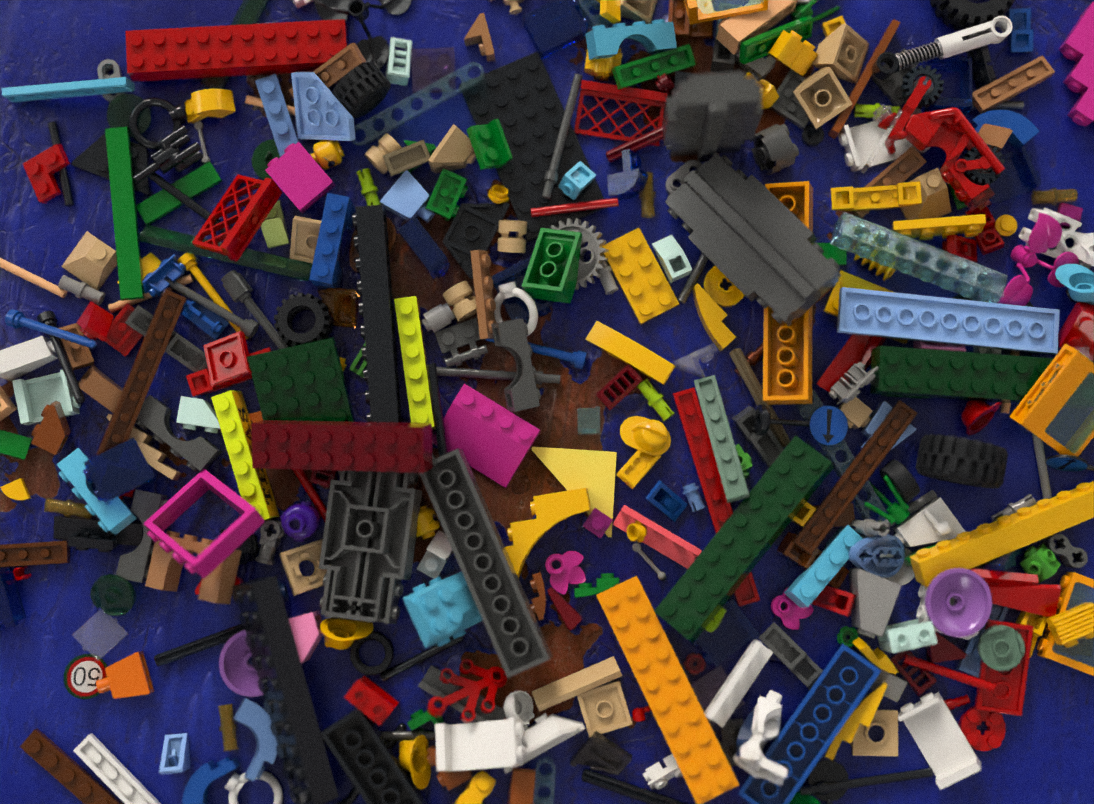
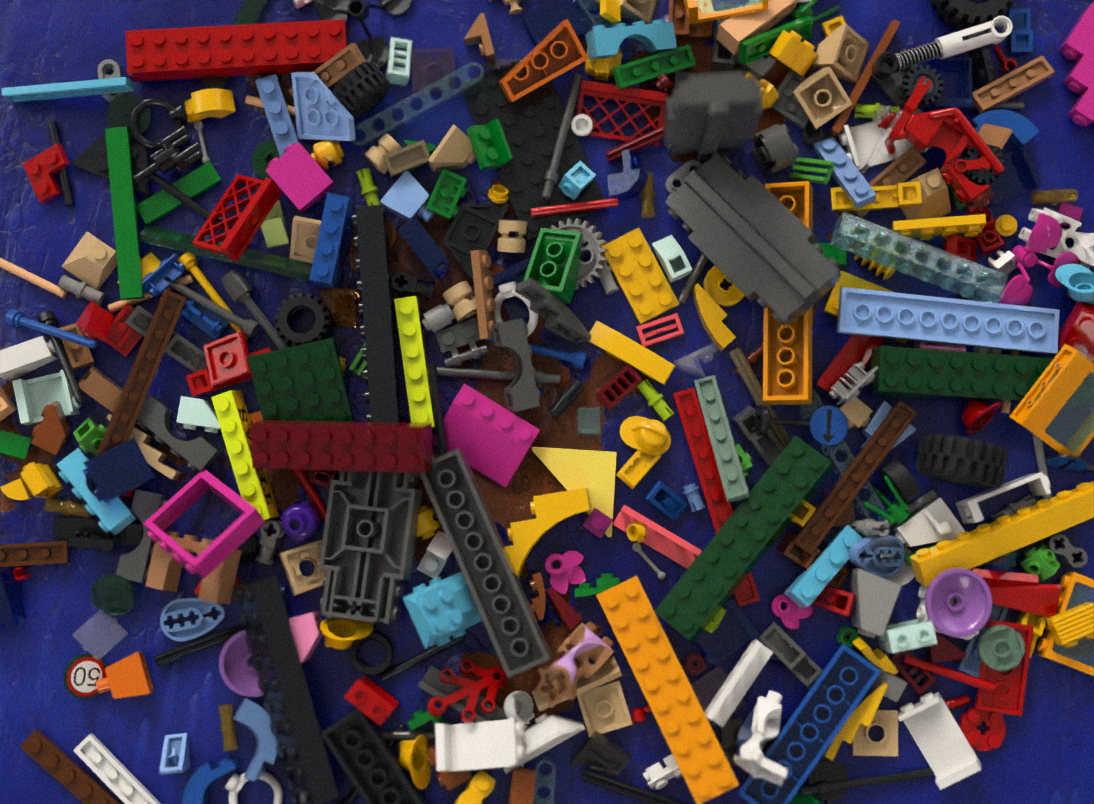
(40, 480): none -> yellow brick
(90, 435): none -> bright green brick
(190, 630): none -> medium blue piece
(413, 286): none -> black connector
(500, 63): none -> clear smoke piece
(548, 60): none -> orange wedge
(556, 314): none -> dark grey slope
(565, 672): none -> medium nougat hips
(566, 398): none -> black axle
(582, 125): none -> white tile
(663, 338): none -> coral tile
(812, 162): none -> bright green tile
(846, 172): none -> medium blue plate
(970, 511): none -> white panel
(1004, 60): none -> red hand
(1005, 263): none -> white tile

